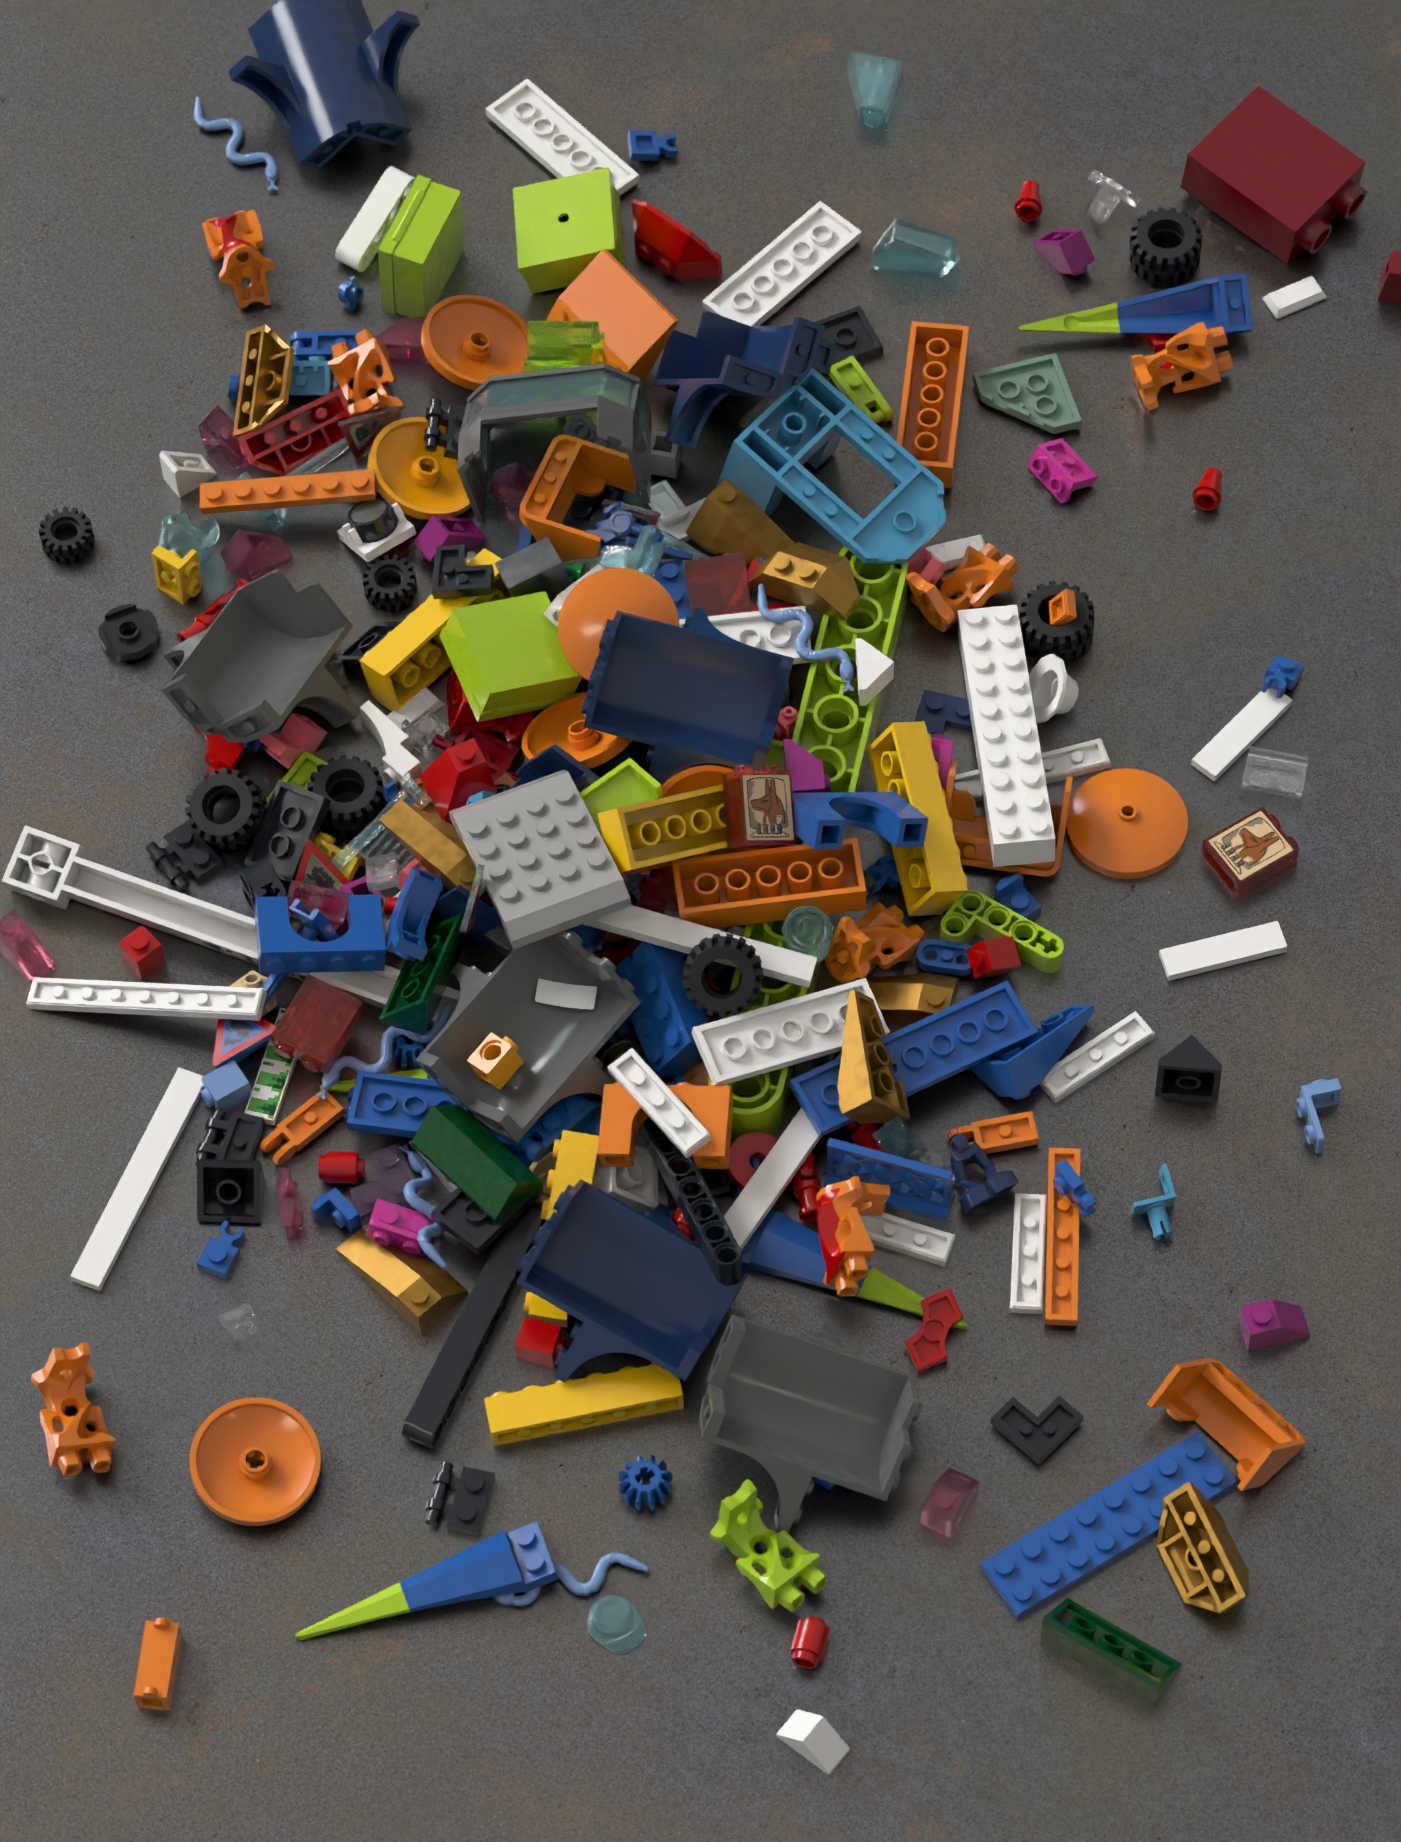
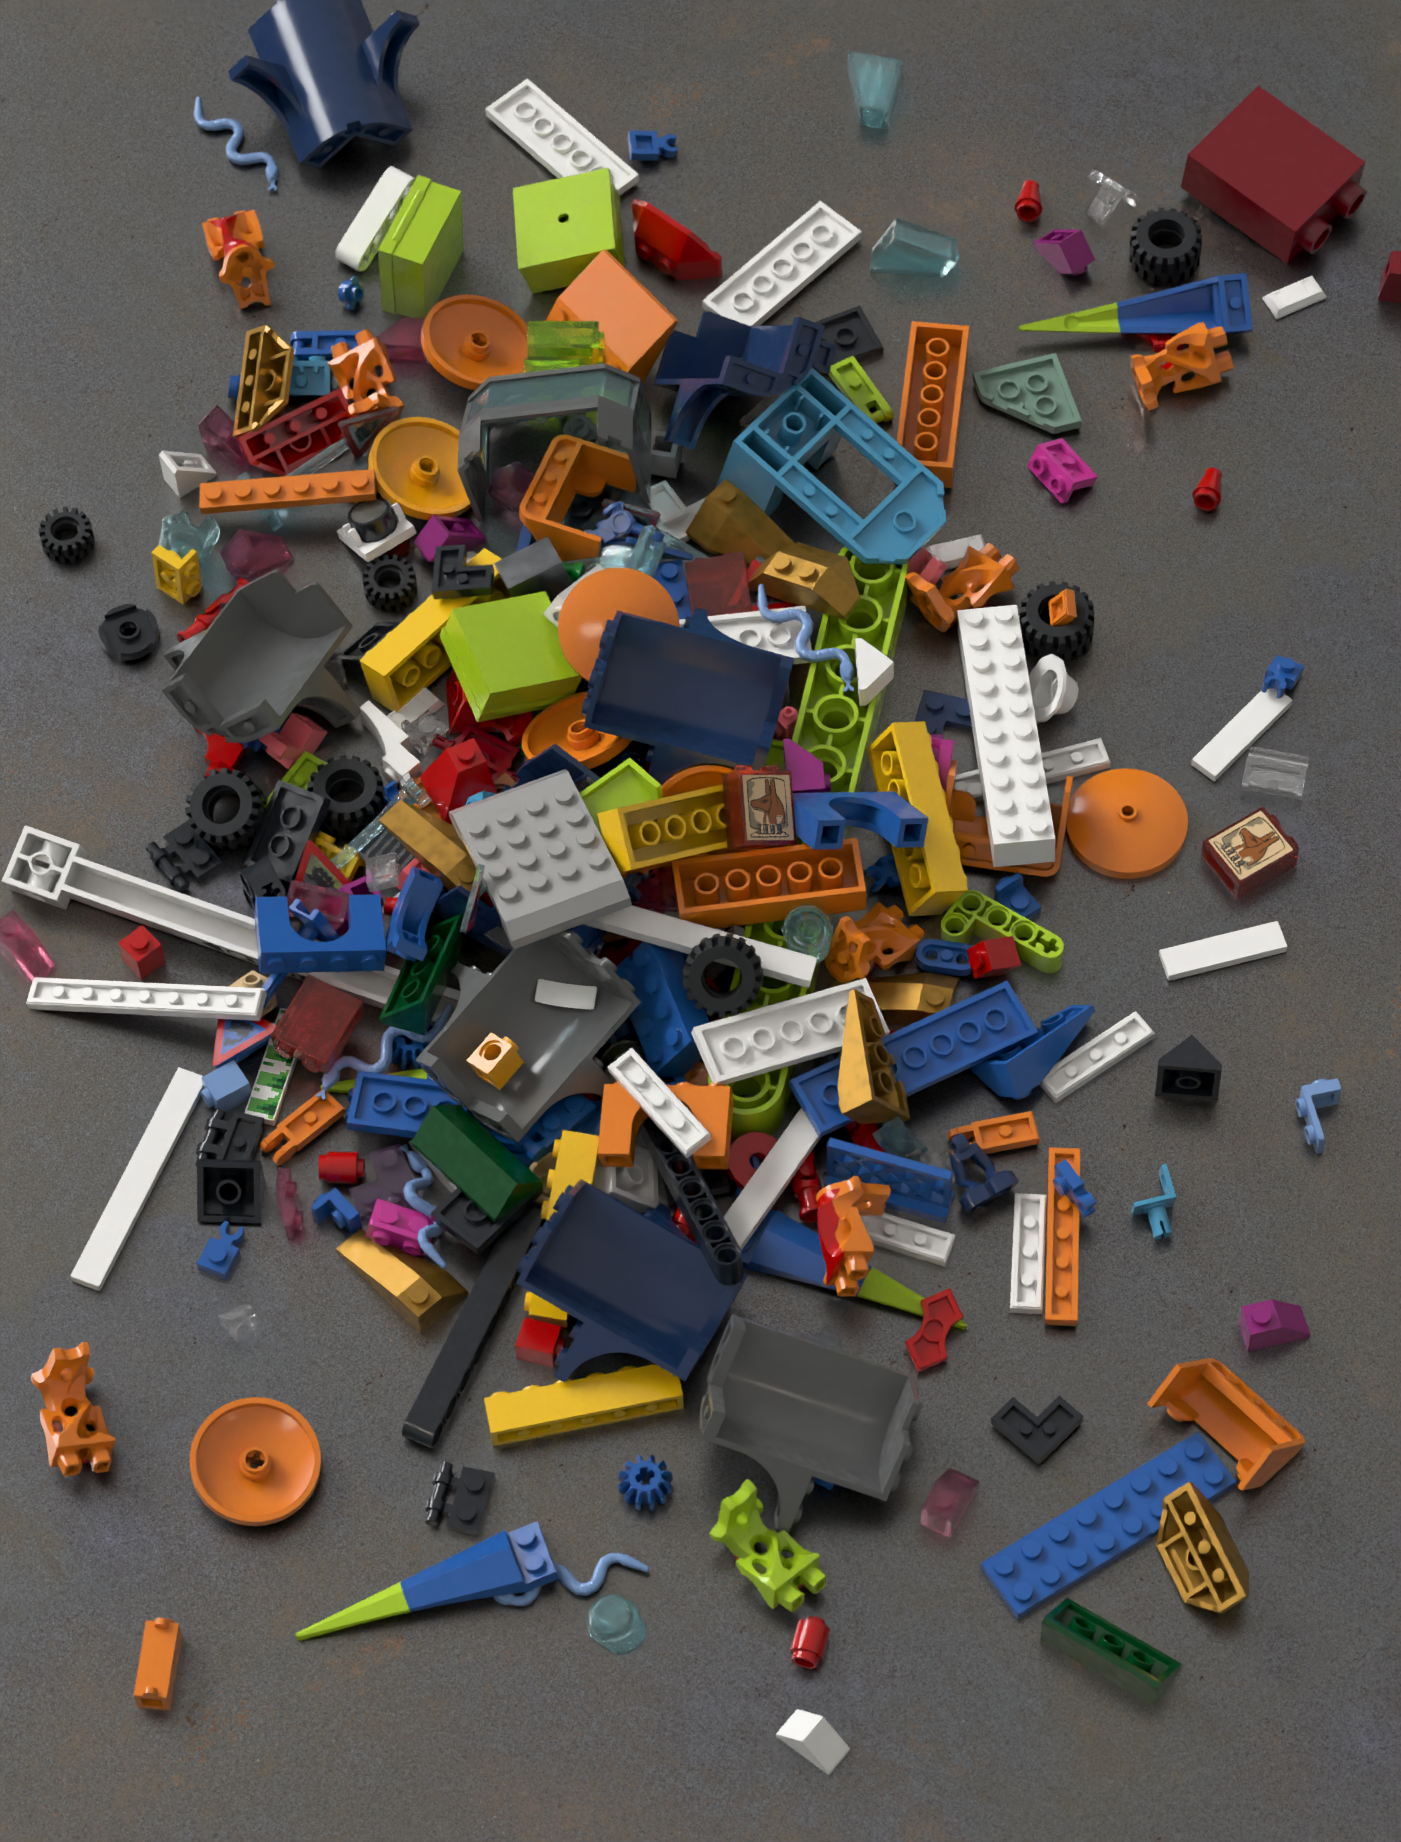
(452, 420): black plate -> none

